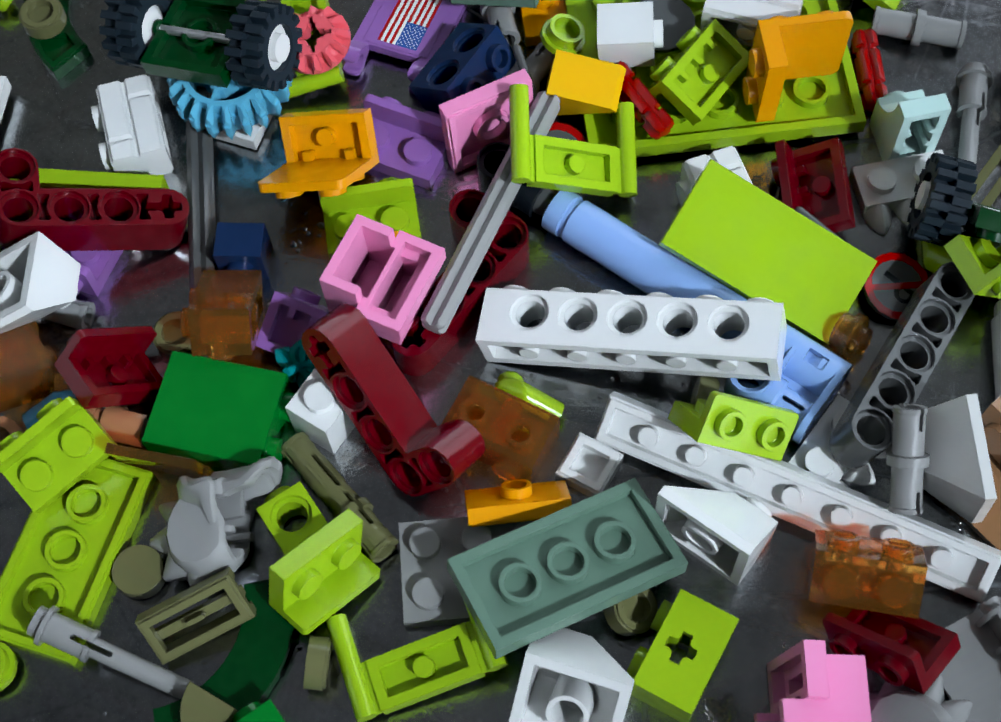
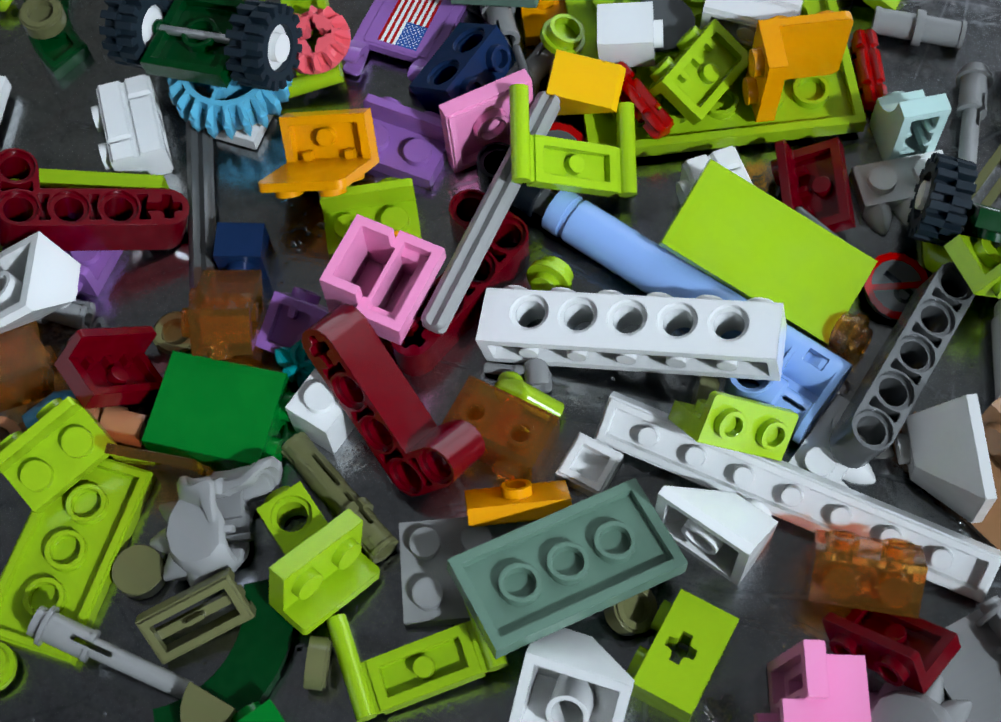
(534, 372): none -> light grey hand
(549, 273): none -> lime plate
(907, 459): light grey pin -> none

